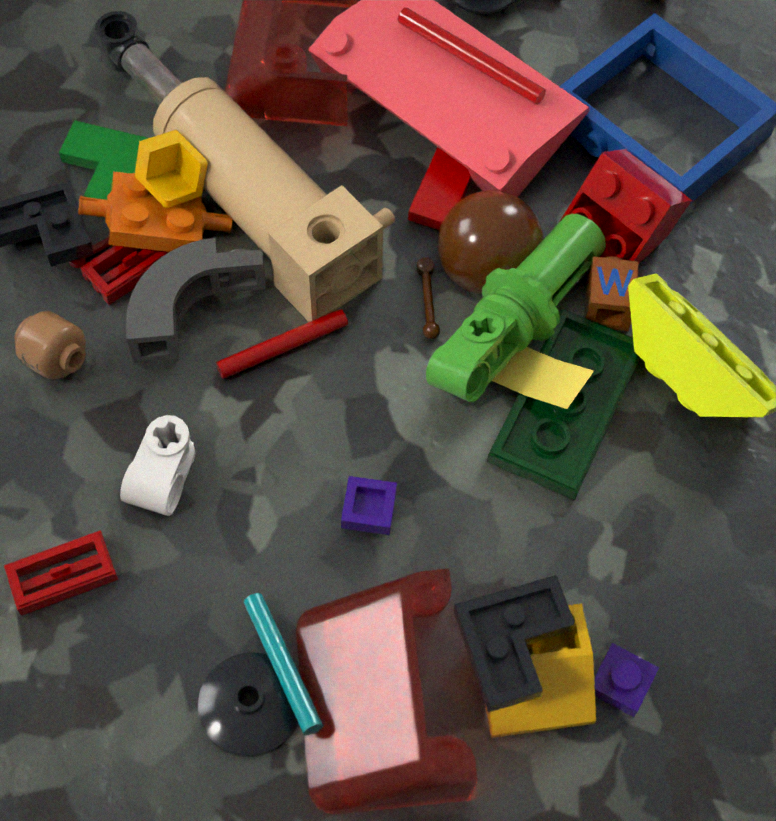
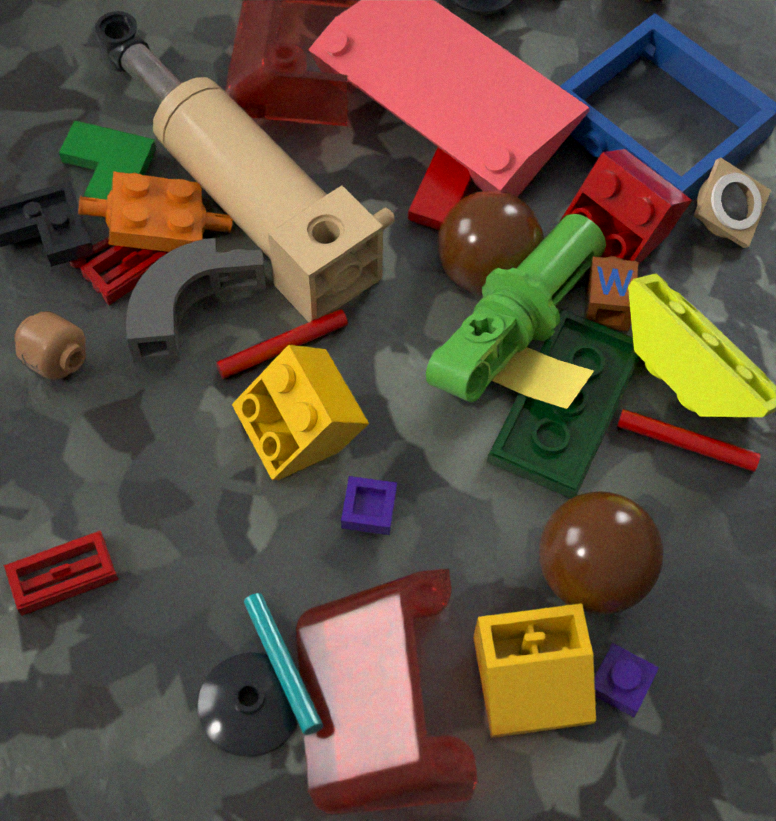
(158, 473): white piece -> none
(170, 168): yellow panel -> none
(299, 411): none -> yellow slope
(425, 268): reddish brown hinge -> none
(471, 55): red bar -> none
(497, 635): black plate -> none
(601, 552): none -> reddish brown piece
(689, 440): none -> red bar
(710, 208): none -> tan piece

